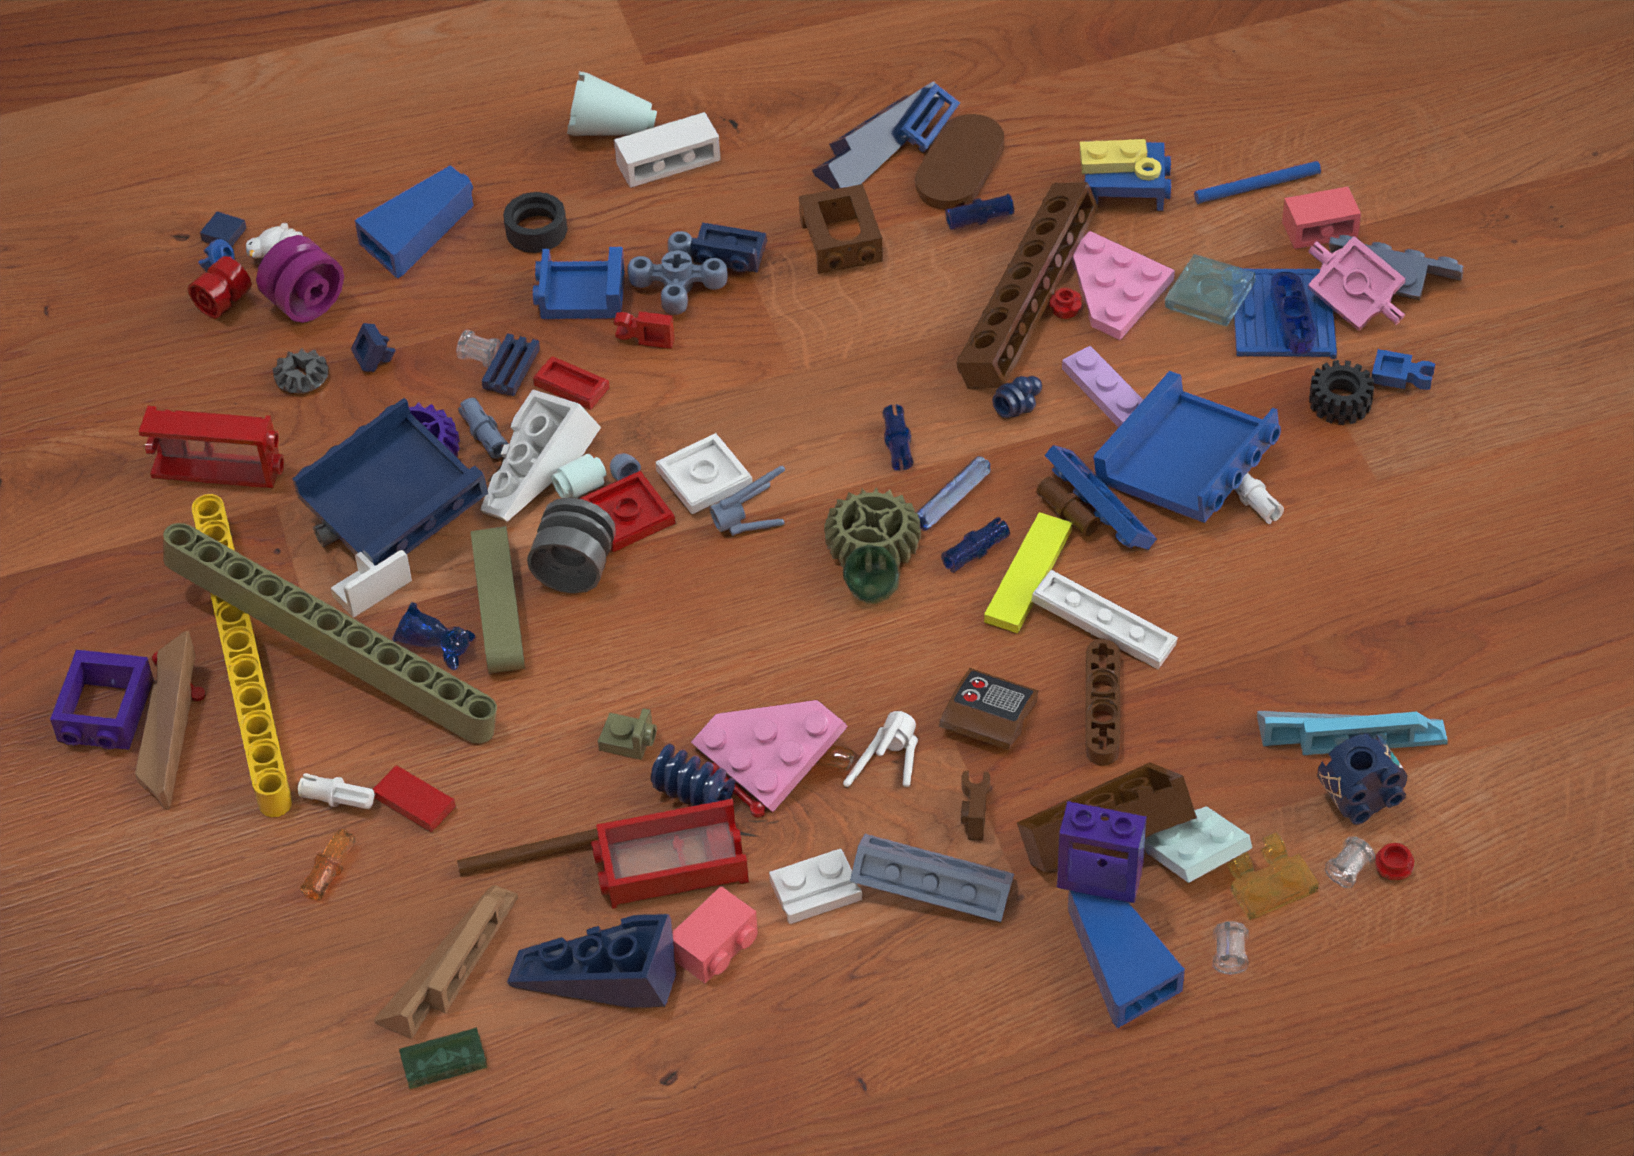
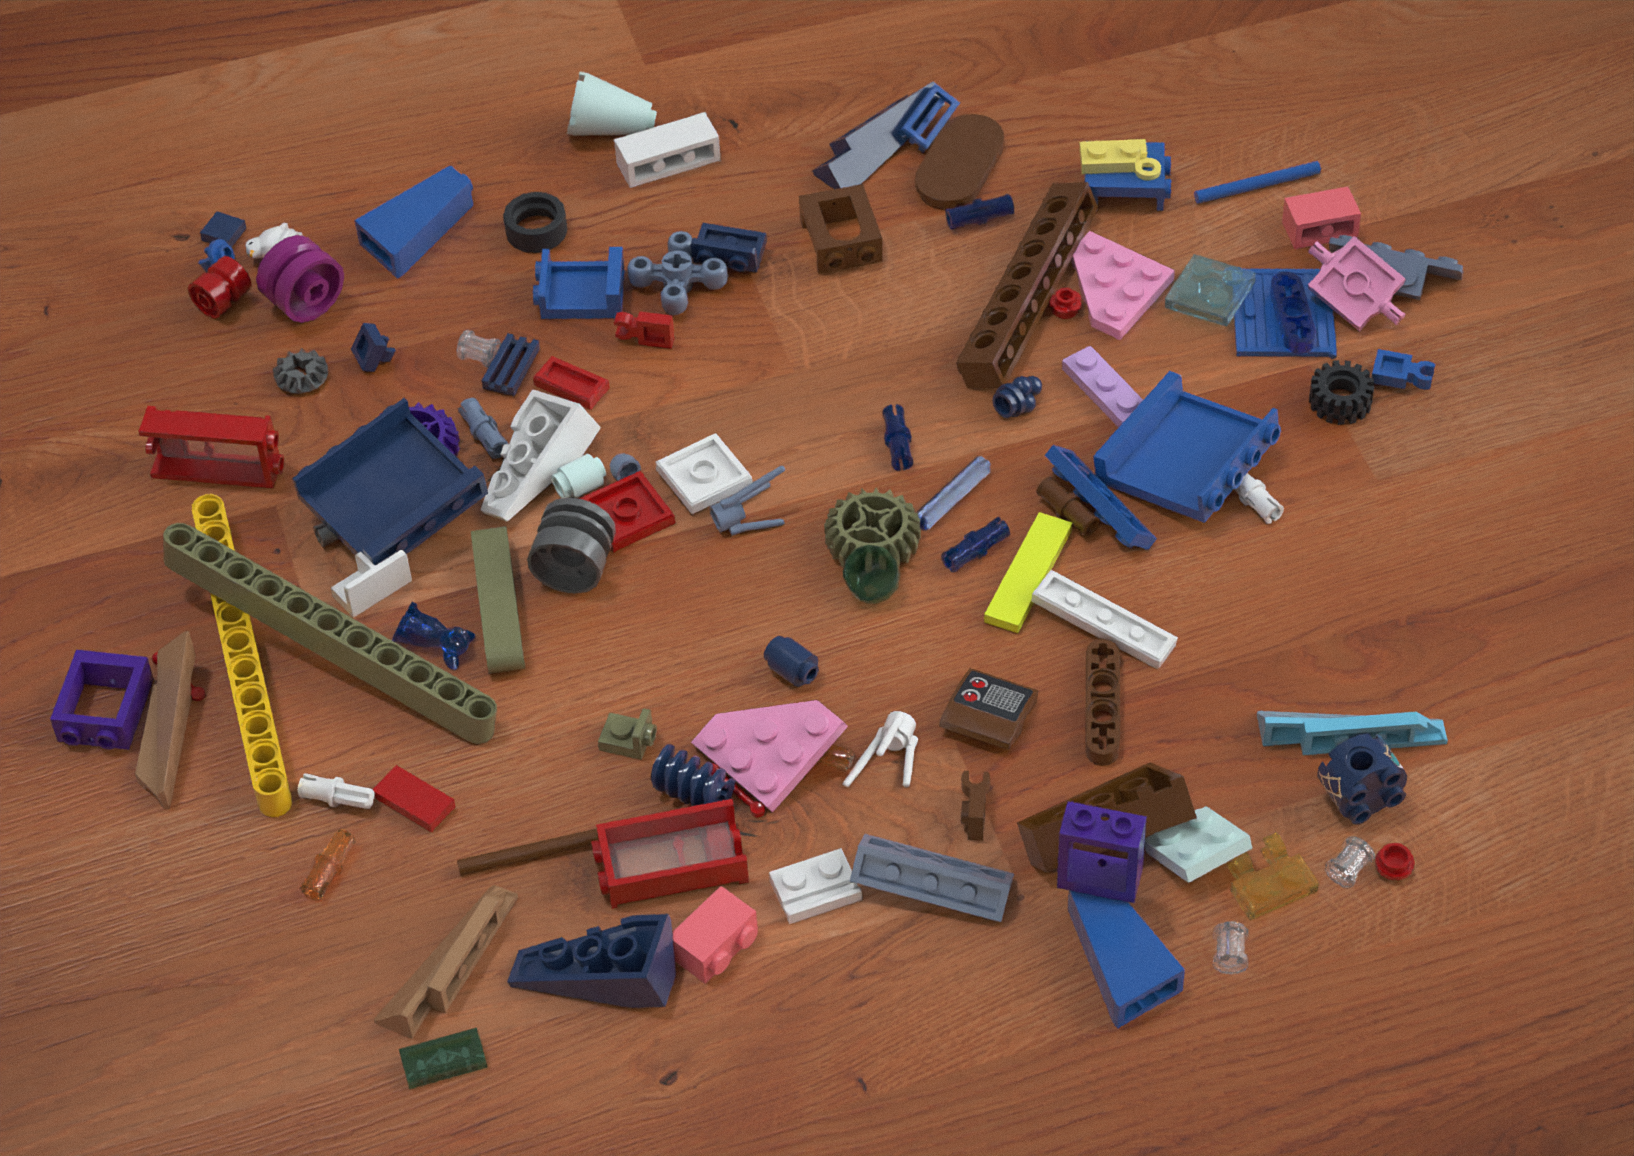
(791, 660): none -> dark blue brick

